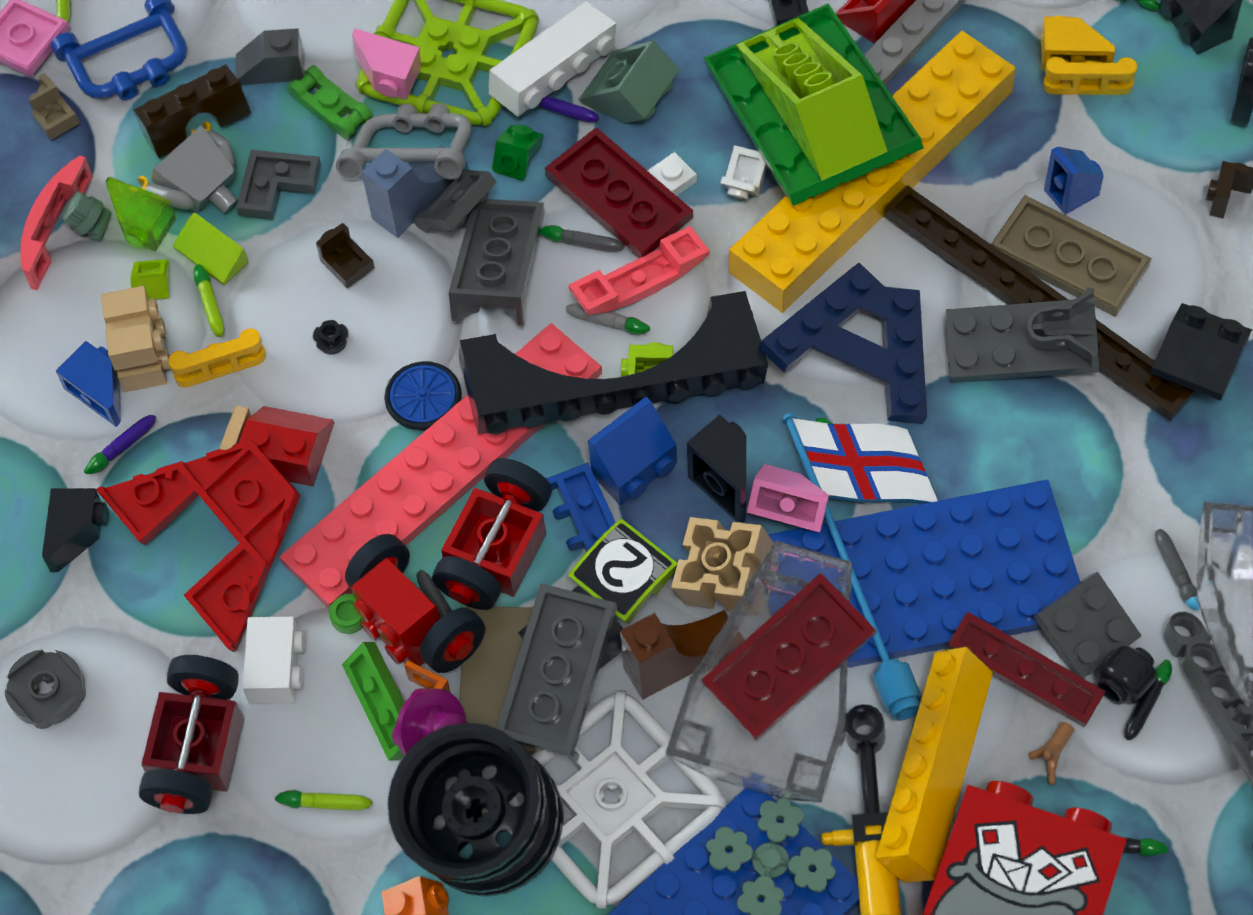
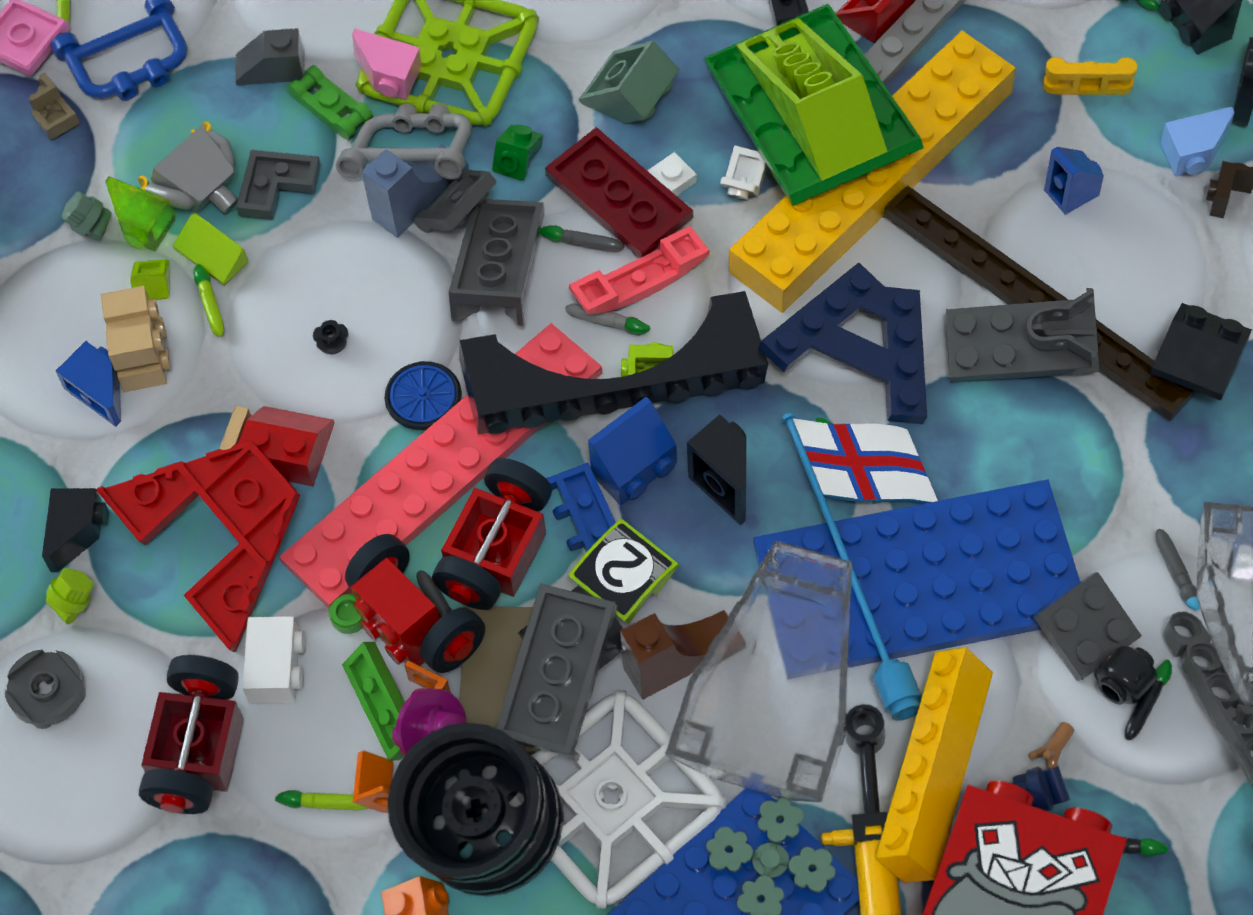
(44, 215): coral slope -> none
(69, 594): none -> lime piece
(121, 443): dark purple piece -> none
(166, 117): dark brown arch -> none
(217, 359): yellow plate -> none
(343, 255): dark brown bracket -> none
(372, 781): none -> orange bracket
(552, 58): white brick -> none
(568, 109): dark purple piece -> none
(719, 562): tan brick -> none
(787, 498): bright pink slope -> none
(788, 657): dark red plate -> none
(1028, 670): dark red plate -> none
(1044, 785): none -> dark blue piece
(1071, 255): dark tan tile -> none
(1073, 41): yellow slope -> none
(1195, 140): none -> light blue slope

